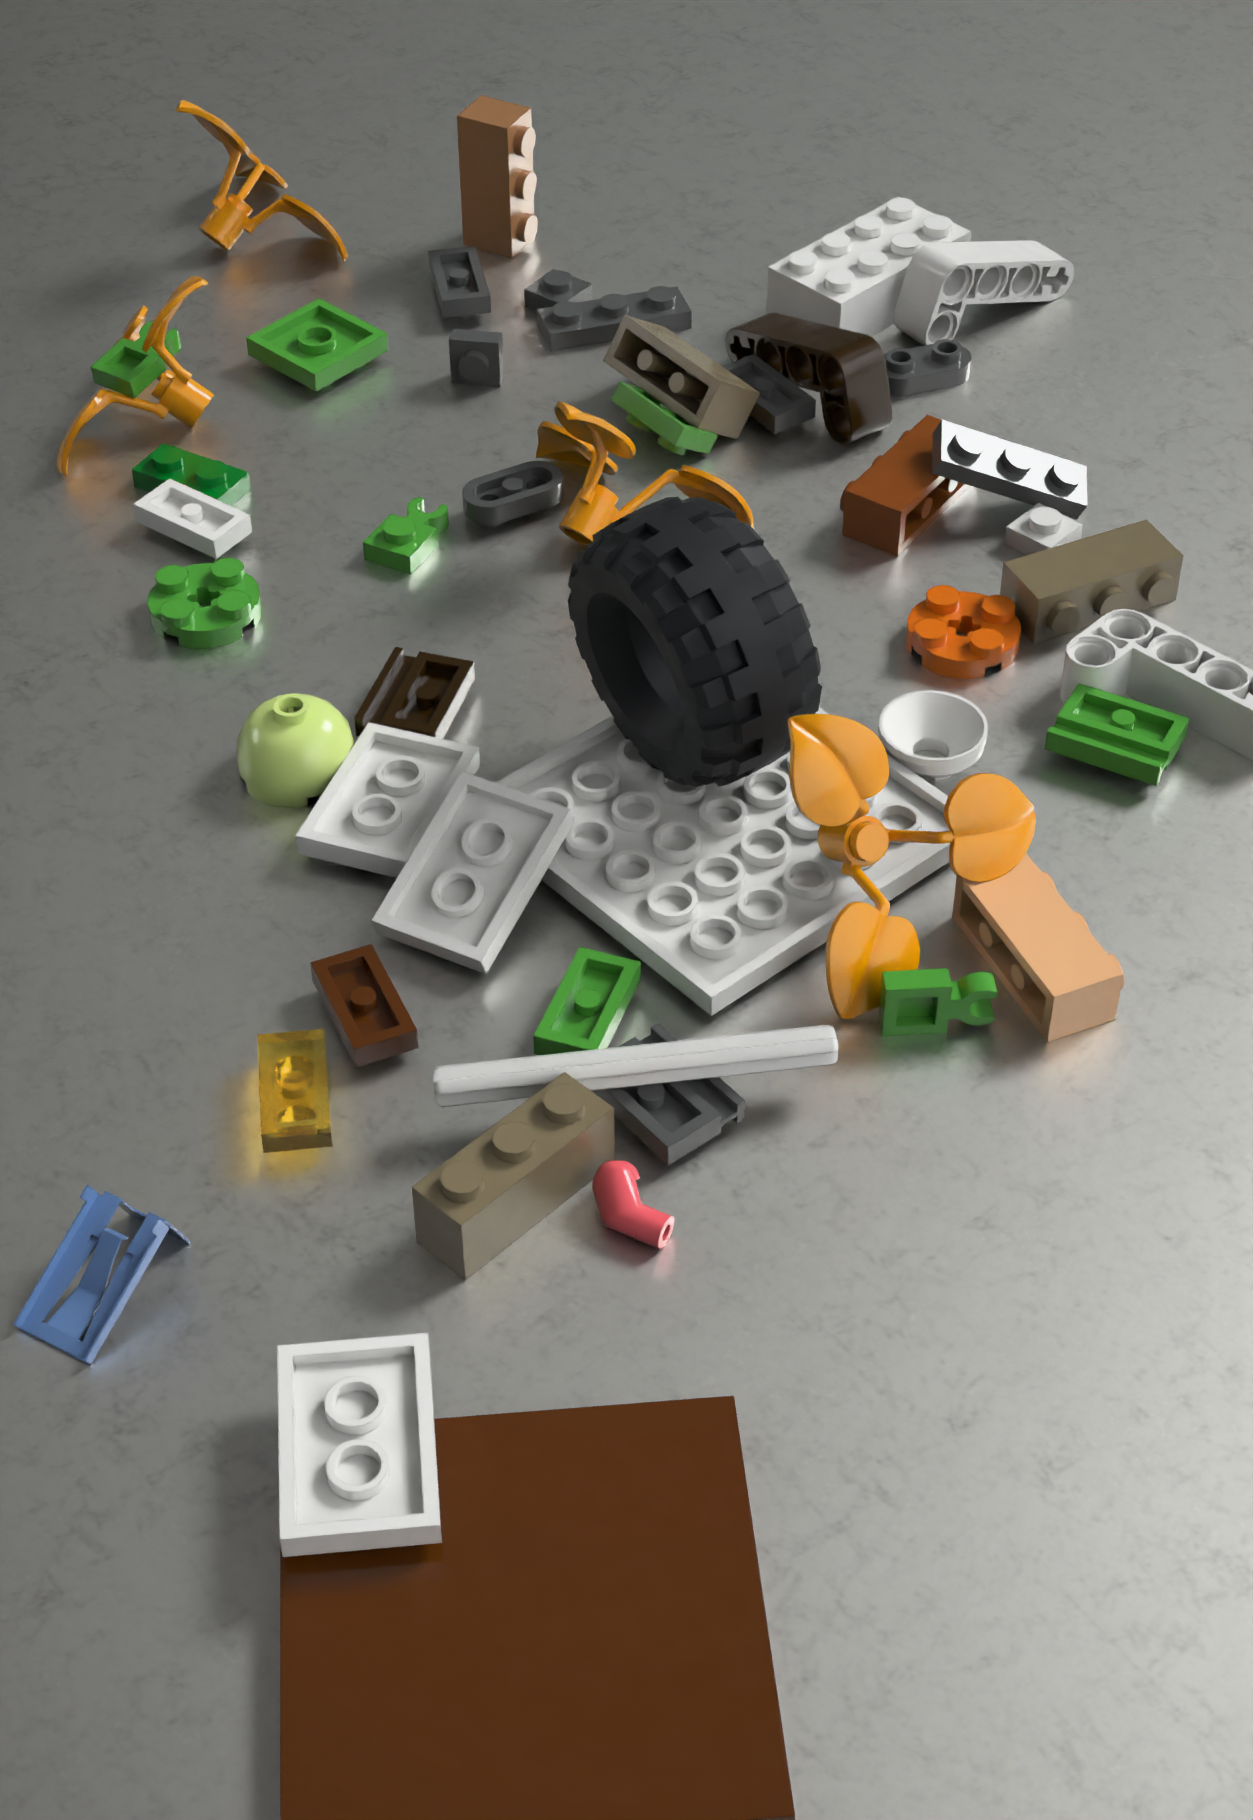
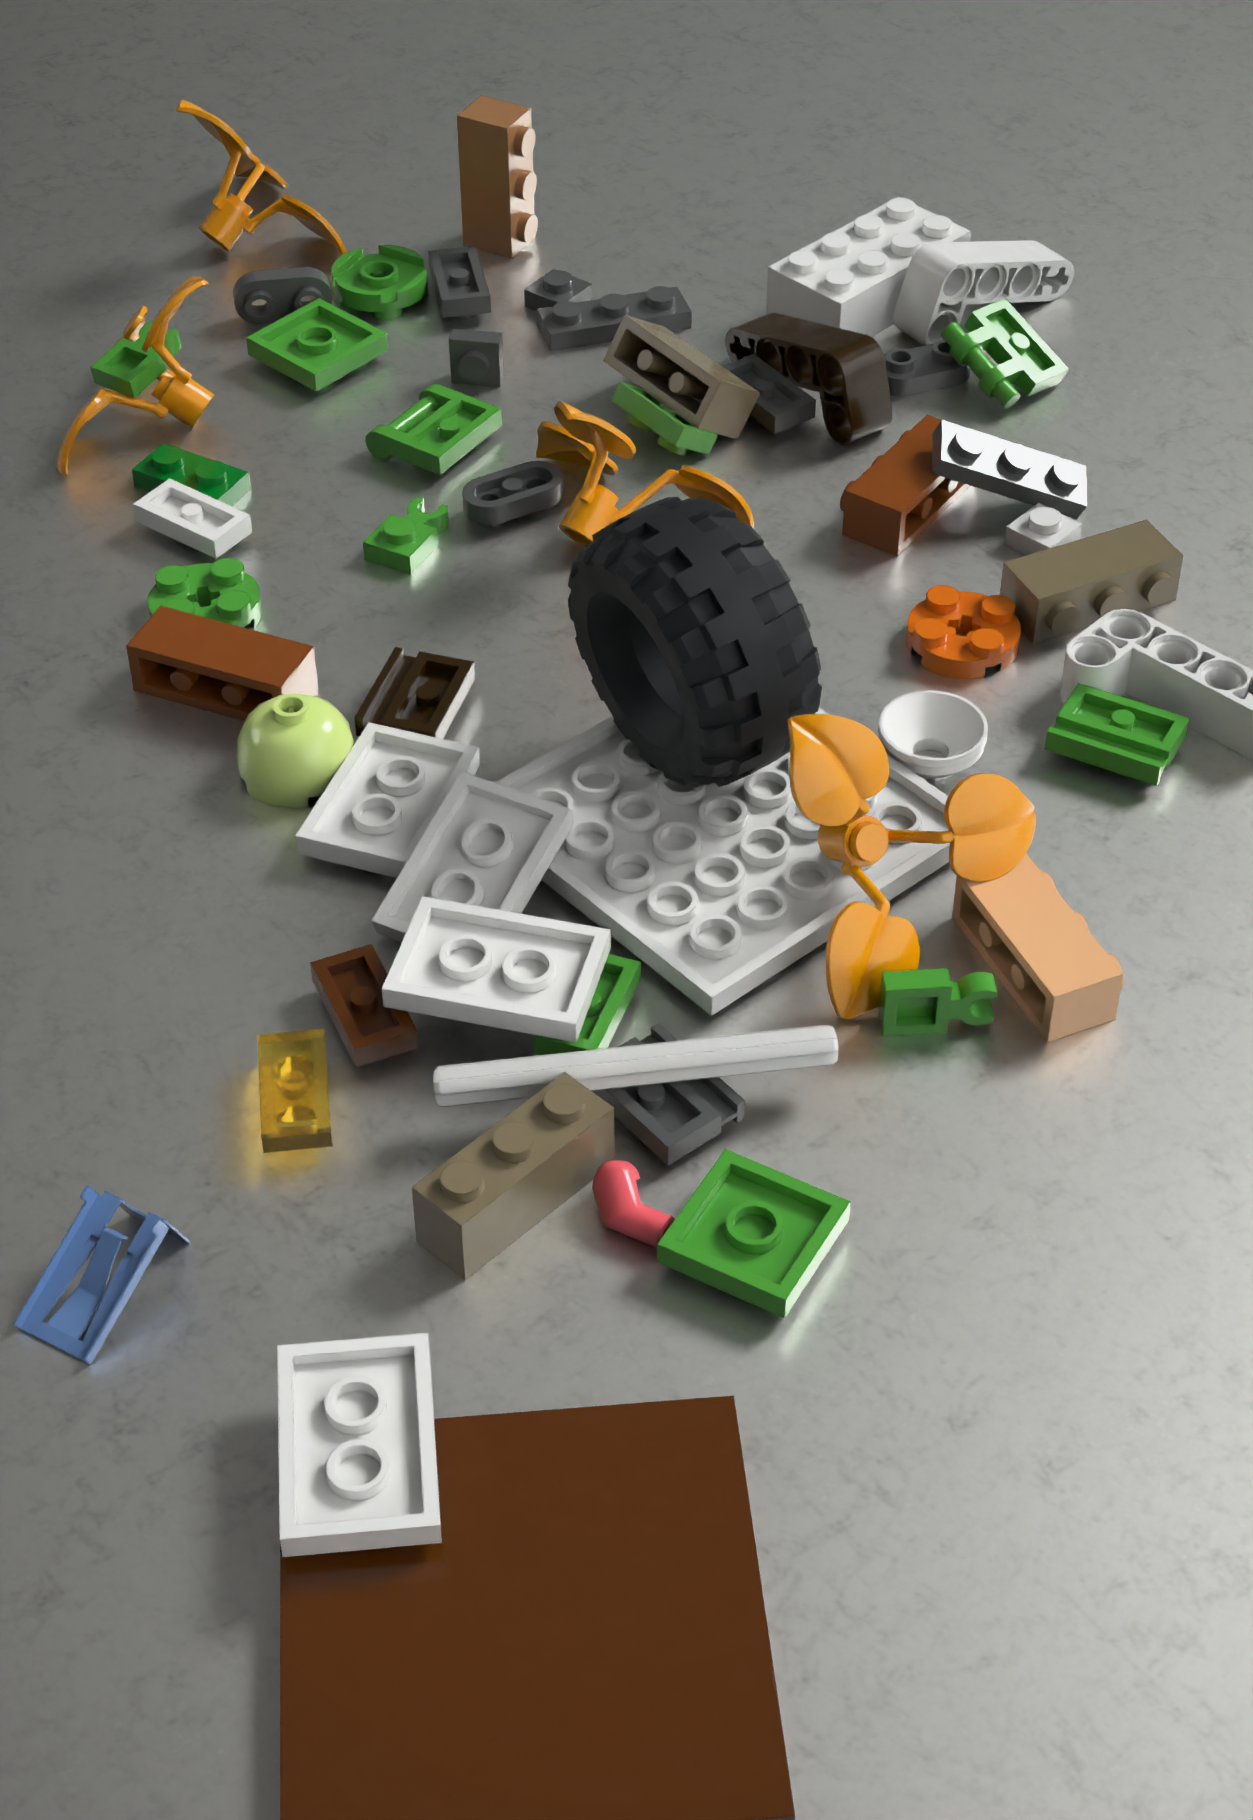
(217, 663): none -> dark orange brick
(281, 290): none -> dark grey plate
(379, 281): none -> bright green plate
(436, 429): none -> bright green plate
(497, 968): none -> white plate
(753, 1232): none -> bright green plate
(1012, 344): none -> bright green plate

